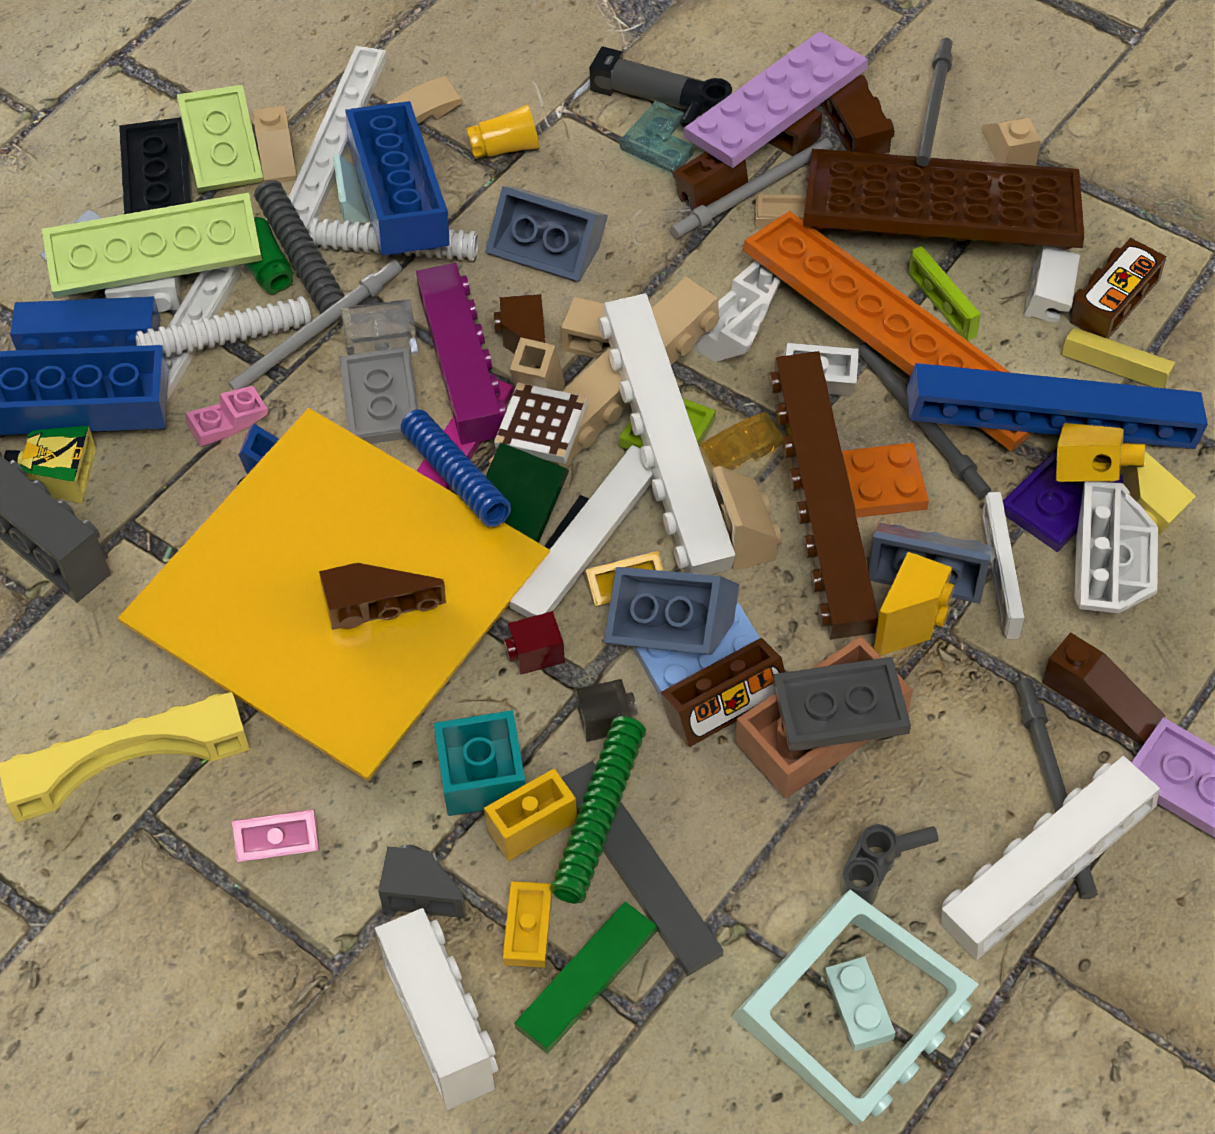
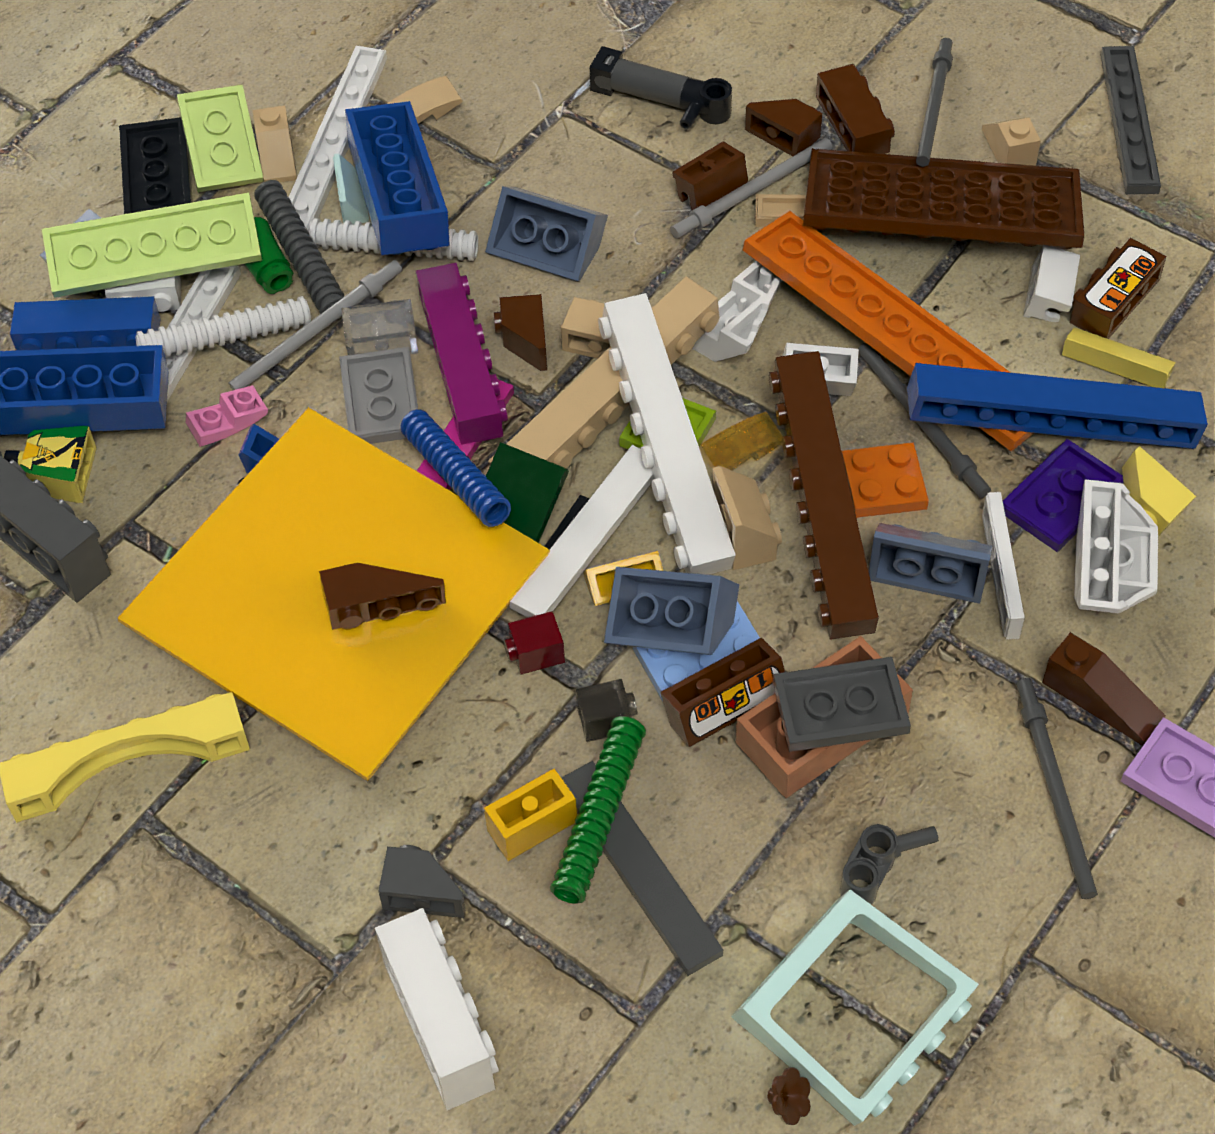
(275, 835): bright pink slope -> none
(478, 760): teal brick -> none
(504, 134): yellow plant -> none
(527, 924): yellow plate -> none
(532, 354): tan brick -> none
(542, 422): tile -> none
(585, 977): green tile -> none
(653, 139): clear light blue plate -> none
(775, 99): lavender plate -> none
(790, 1096): none -> reddish brown plant
(859, 1004): light aqua plate -> none
(914, 604): yellow slope -> none
(944, 293): lime tile -> none
(1048, 856): white brick -> none
(1094, 453): yellow torso -> none
(1130, 120): none -> dark grey tile

